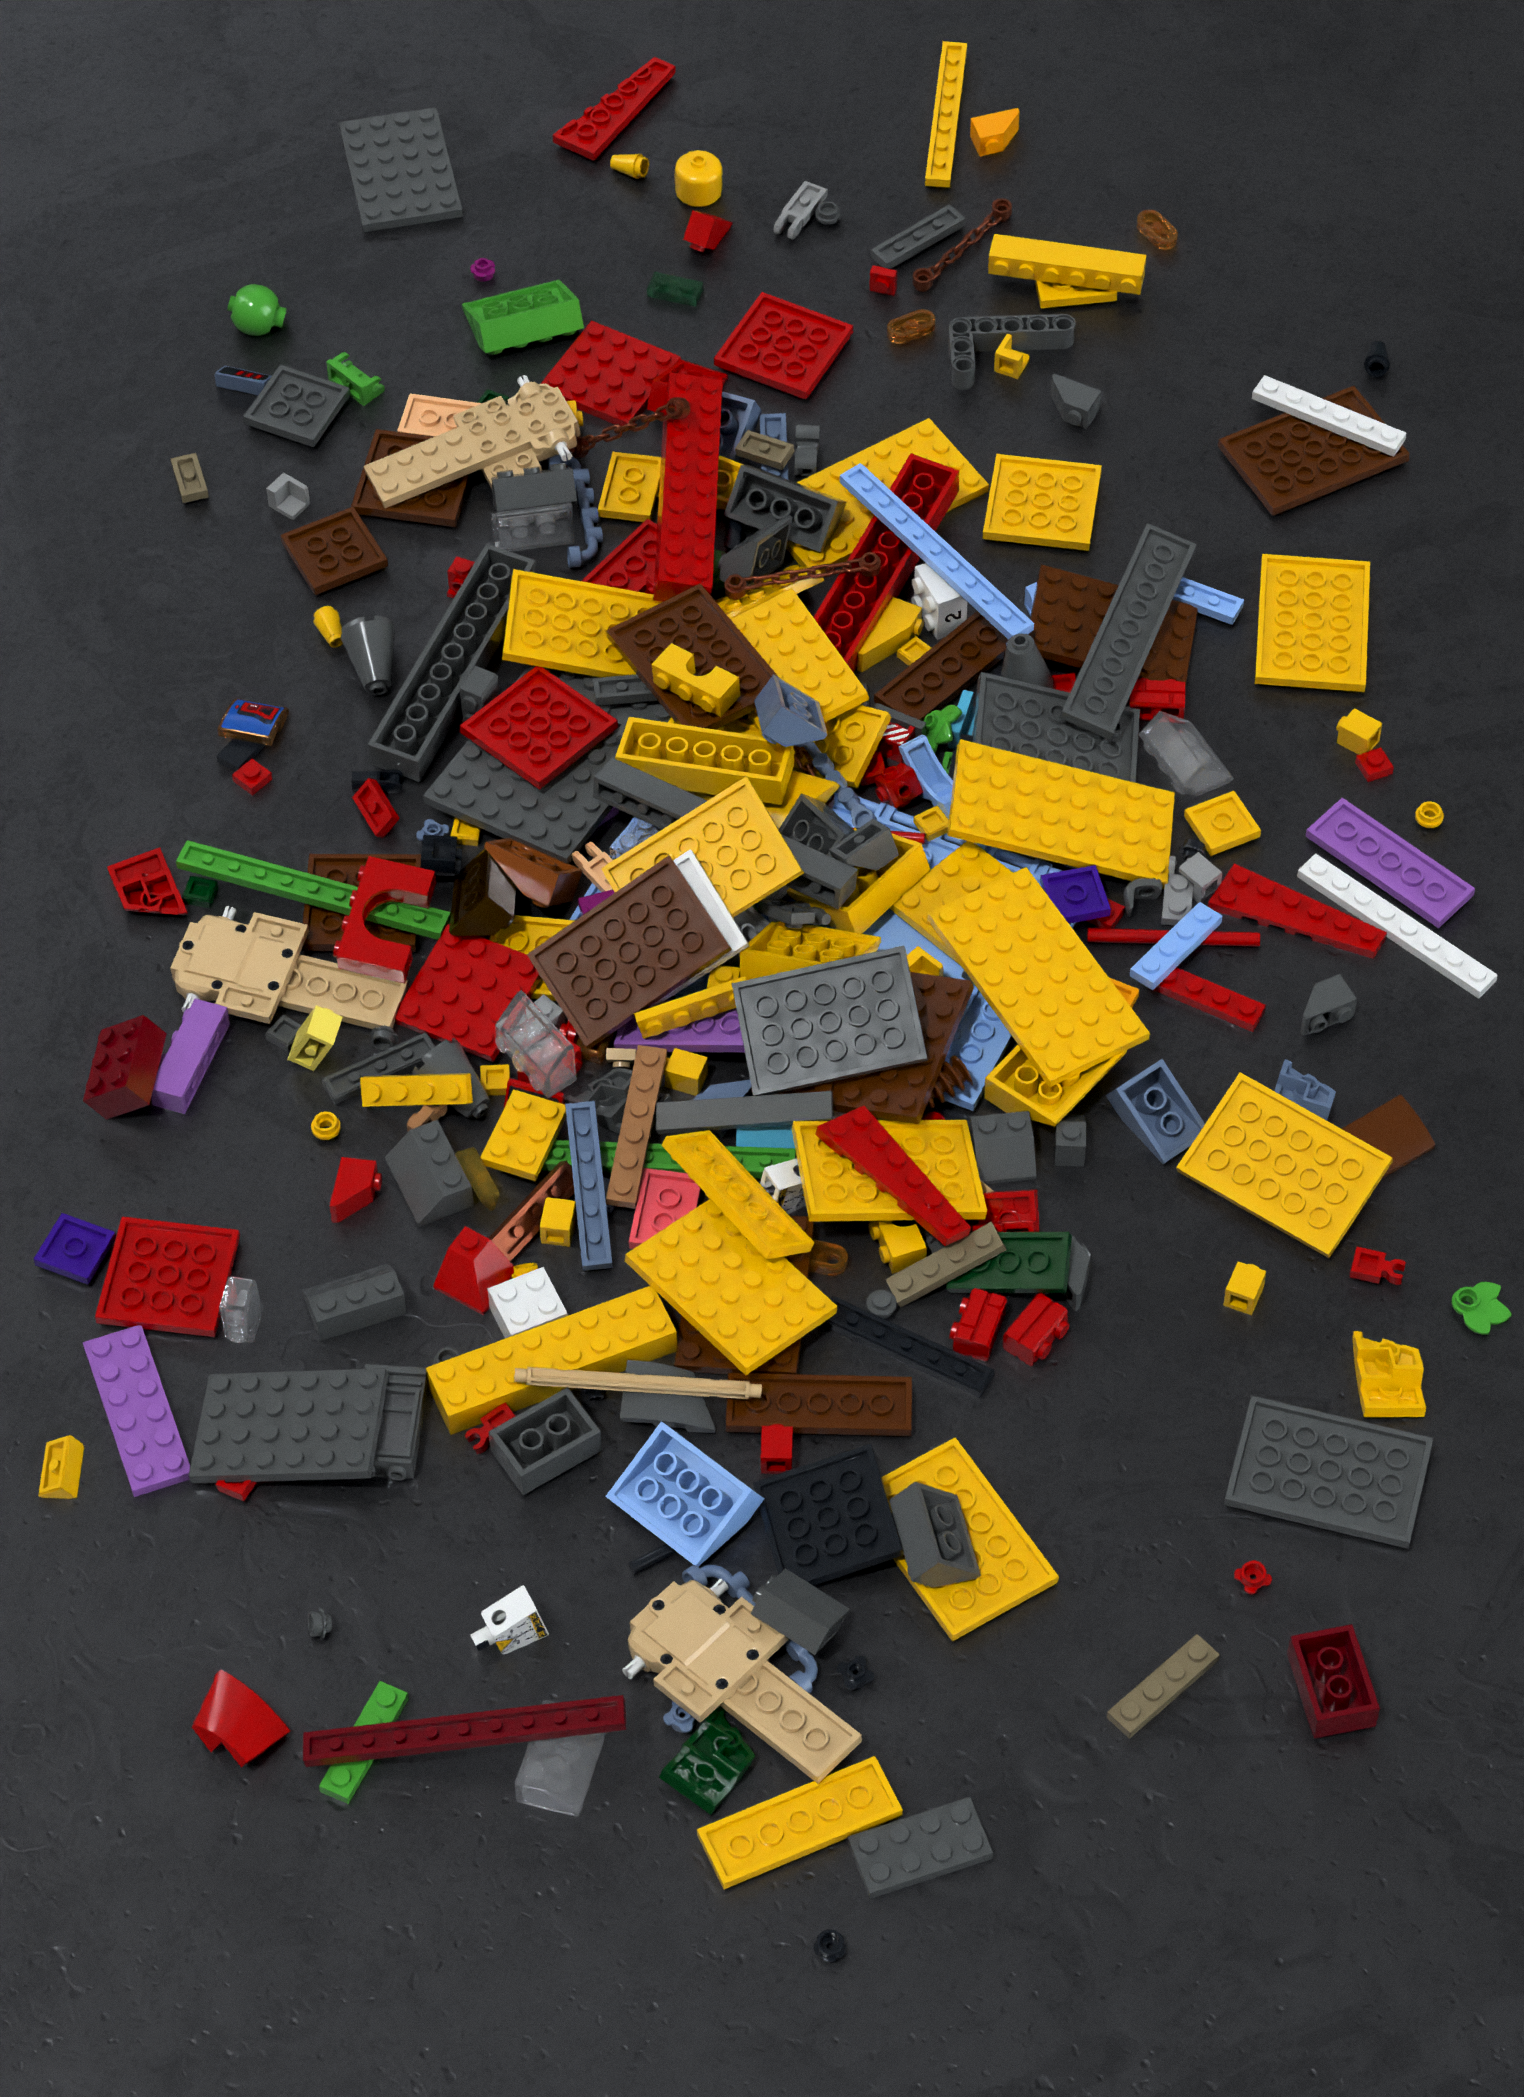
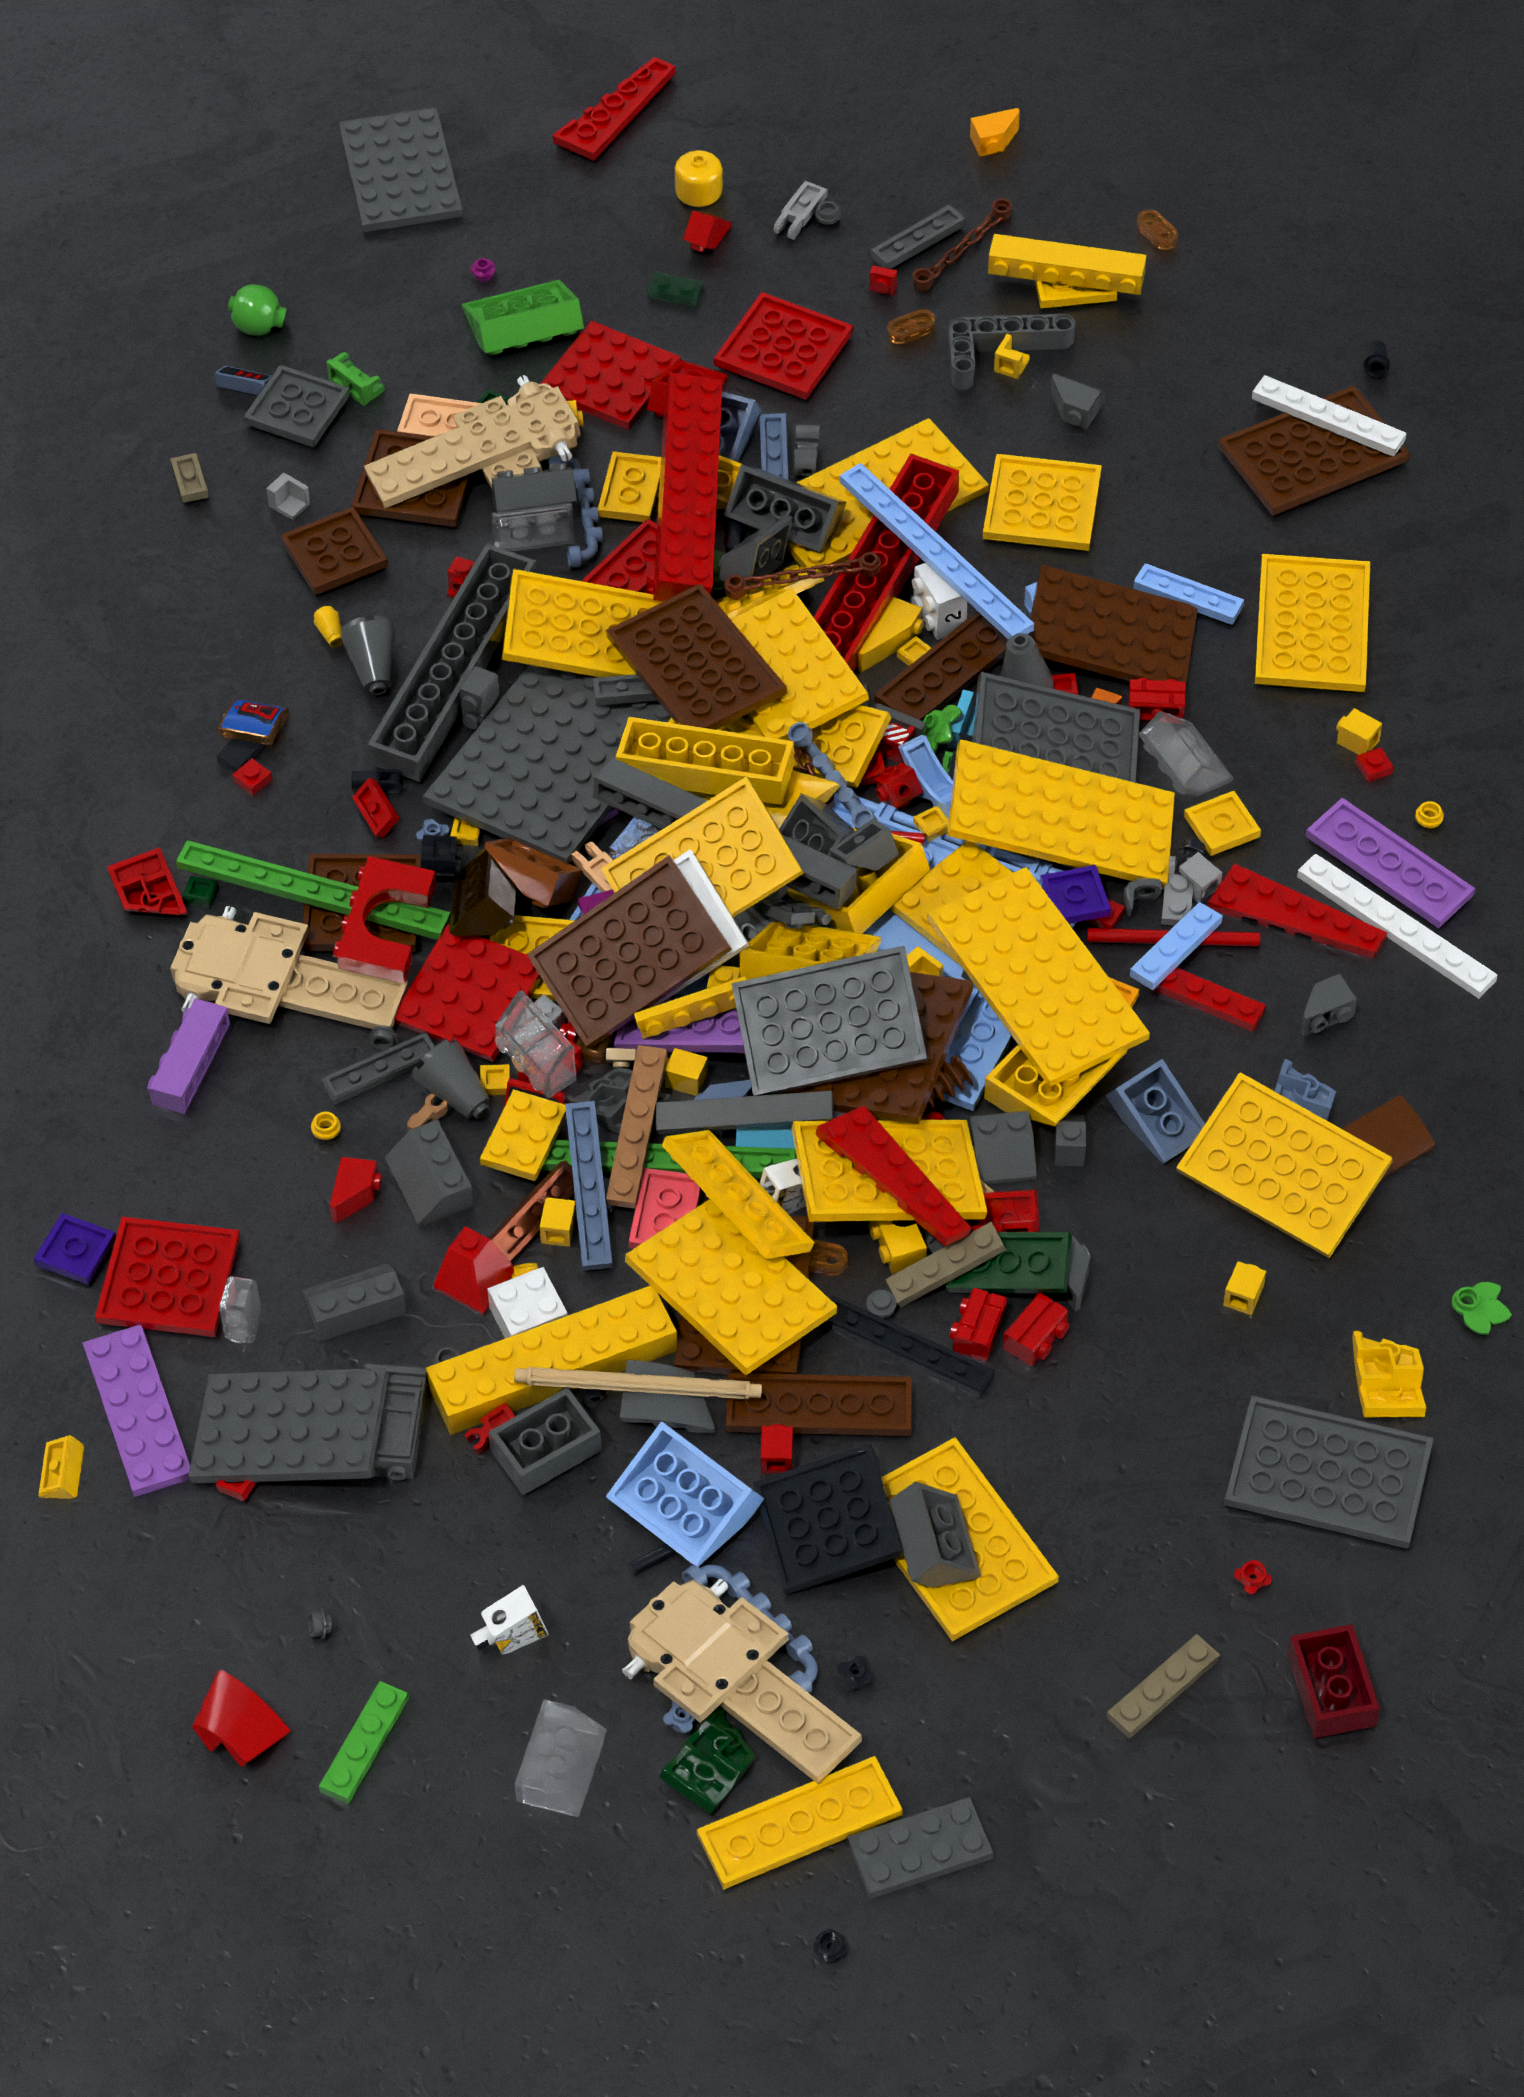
(124, 1067): dark red brick -> none
(283, 1033): dark grey tile -> none
(315, 1038): light yellow brick -> none
(416, 1089): yellow plate -> none
(464, 1731): dark red plate -> none
(478, 1177): clear yellow slope -> none
(538, 726): red plate -> none
(630, 164): yellow cone -> none
(681, 412): copper piece -> none
(712, 692): yellow arch -> none
(764, 449): dark tan plate -> none
(788, 714): sand blue slope -> none
(798, 1610): dark grey brick -> none
(946, 114): yellow plate -> none
(1128, 631): dark grey plate -> none
(1371, 1266): red plate -> none

